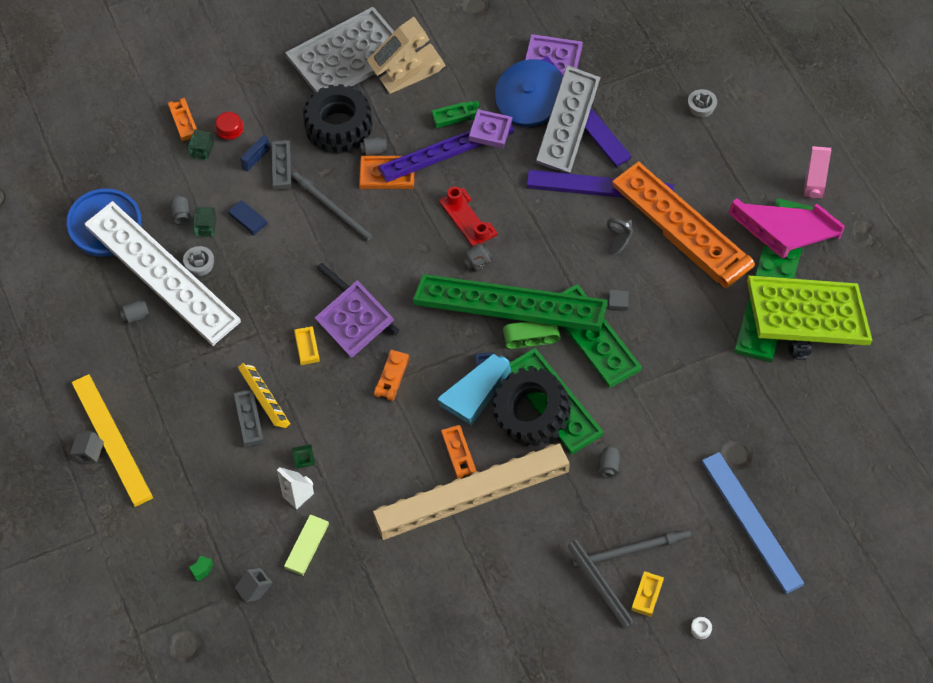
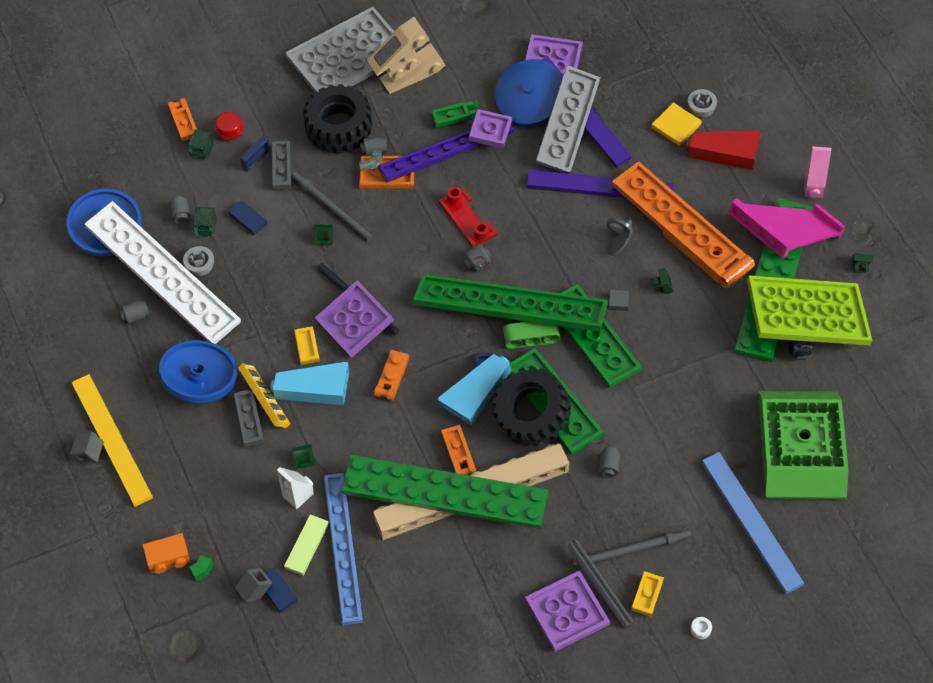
(166, 553): none -> orange brick
(197, 371): none -> blue dish
(279, 592): none -> dark blue tile
(314, 384): none -> medium azure slope
(323, 234): none -> dark green tile
(343, 550): none -> medium blue tile
(373, 162): none -> clear light blue arm
(445, 491): none -> green plate
(567, 611): none -> medium lavender plate
(662, 281): none -> dark green tile
(676, 124): none -> yellow tile
(725, 147): none -> red slope
(797, 465): none -> bright green slope
(862, 259): none -> dark green tile

